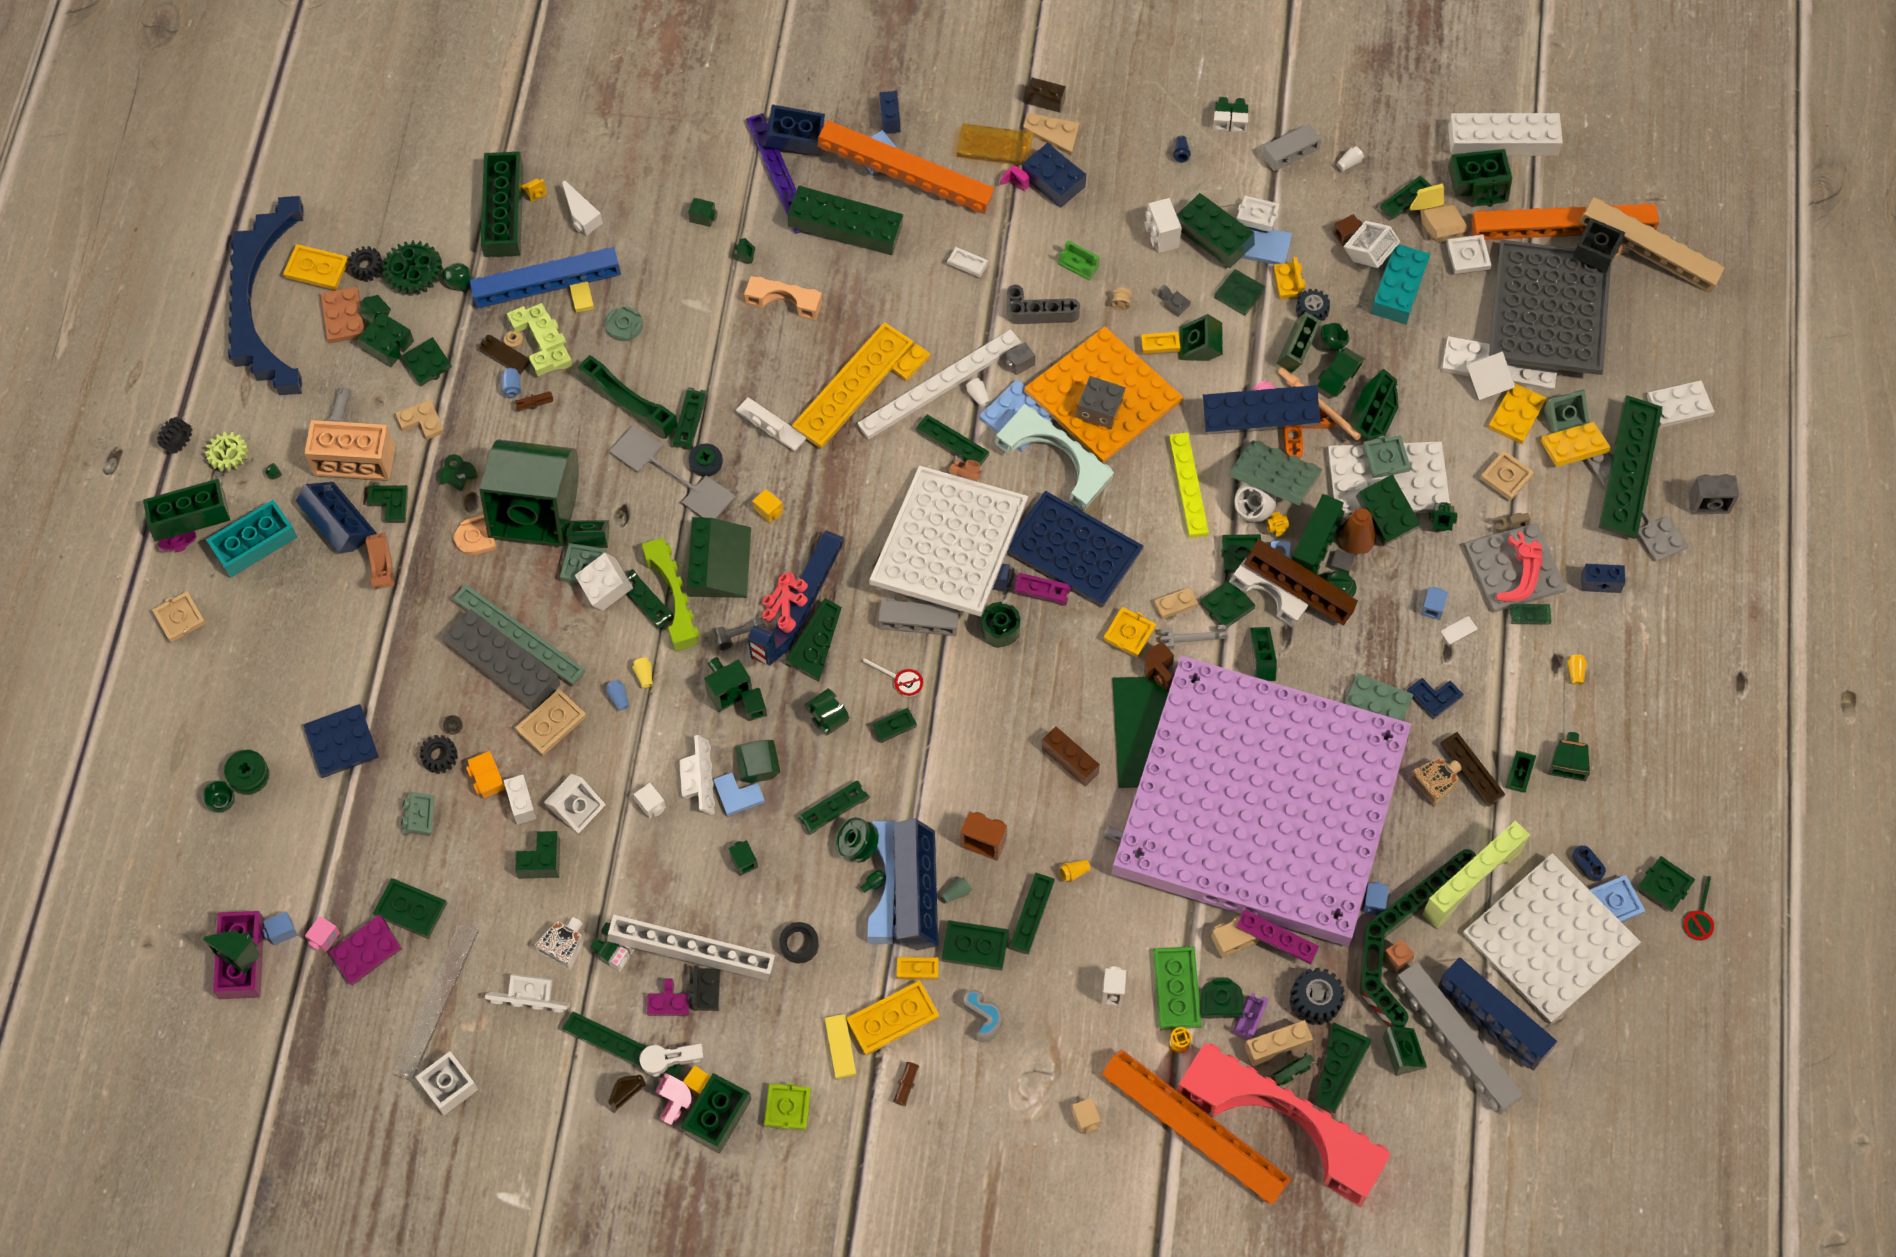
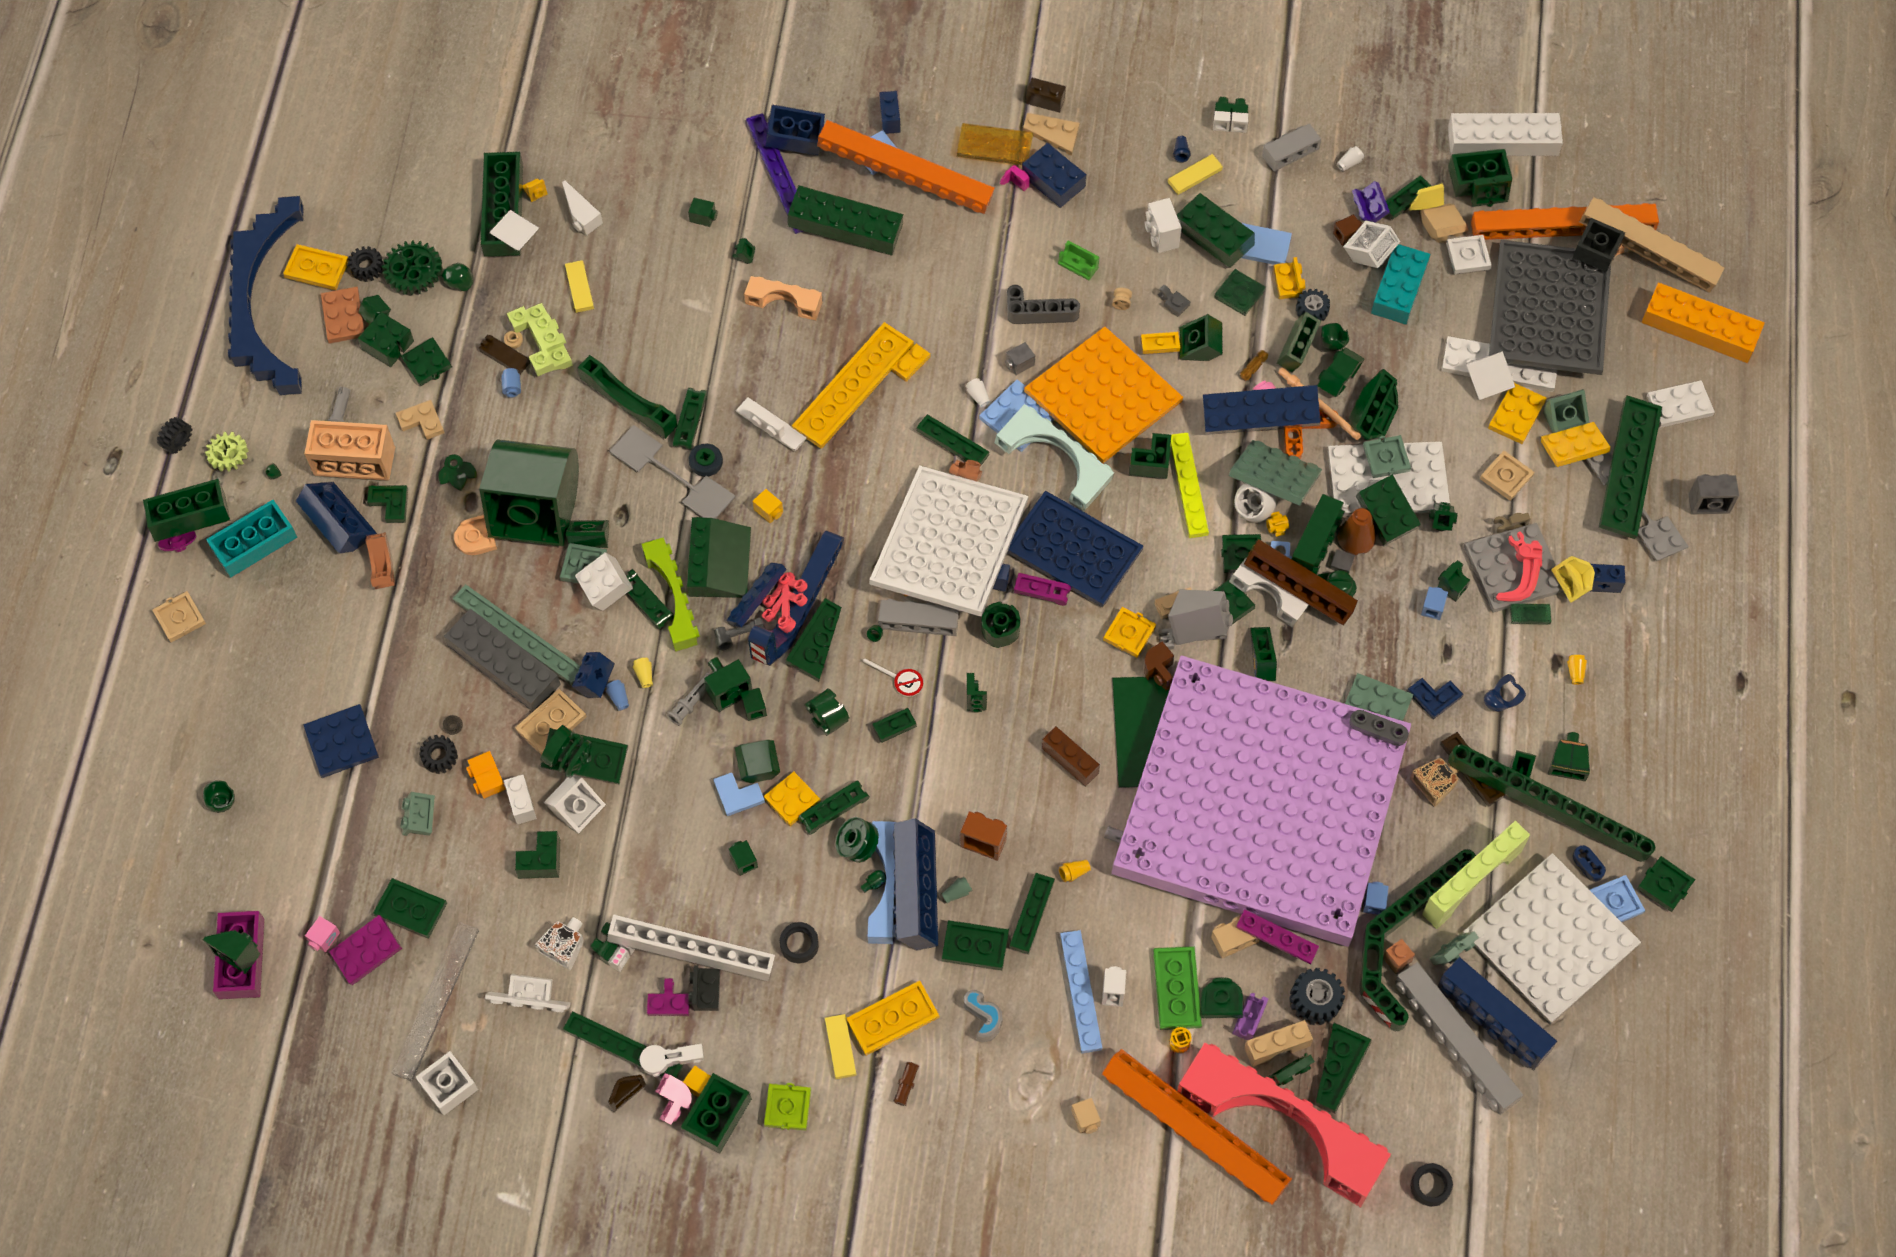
(246, 772): dark green wheel -> none
(279, 928): medium blue brick -> none
(514, 230): none -> white sticker
(534, 401): reddish brown axle -> none
(545, 277): blue brick -> none
(564, 750): none -> dark green wheel
(593, 674): none -> dark blue brick
(604, 760): none -> dark green plate
(624, 323): sand green tile -> none
(650, 801): white brick -> none
(686, 705): none -> light grey pin
(697, 775): white bracket -> none
(756, 594): none -> dark blue plate
(791, 798): none -> yellow plate
(876, 635): none -> dark green hinge
(917, 968): yellow plate -> none
(938, 385): white plate -> none
(967, 262): white plate -> none
(975, 699): none -> dark green bracket
(1081, 991): none -> light blue plate
(1100, 402): dark grey piece -> none
(1152, 461): none -> dark green brick
(1195, 174): none -> light yellow tile
(1199, 615): none -> light grey slope
(1254, 365): none -> pearl gold axle
(1258, 213): white plate -> none
(1369, 727): none -> dark grey plate
(1371, 202): none -> dark purple bracket
(1404, 1050): dark green slope -> none
(1440, 1171): none -> black tyre
(1453, 948): none -> sand green plate
(1454, 581): none -> dark green brick
(1459, 630): white sticker -> none
(1494, 700): none -> dark blue piece
(1560, 801): none -> dark green beam
(1574, 577): none -> light yellow slope
(1699, 924): piece -> none
(1703, 322): none -> light orange brick

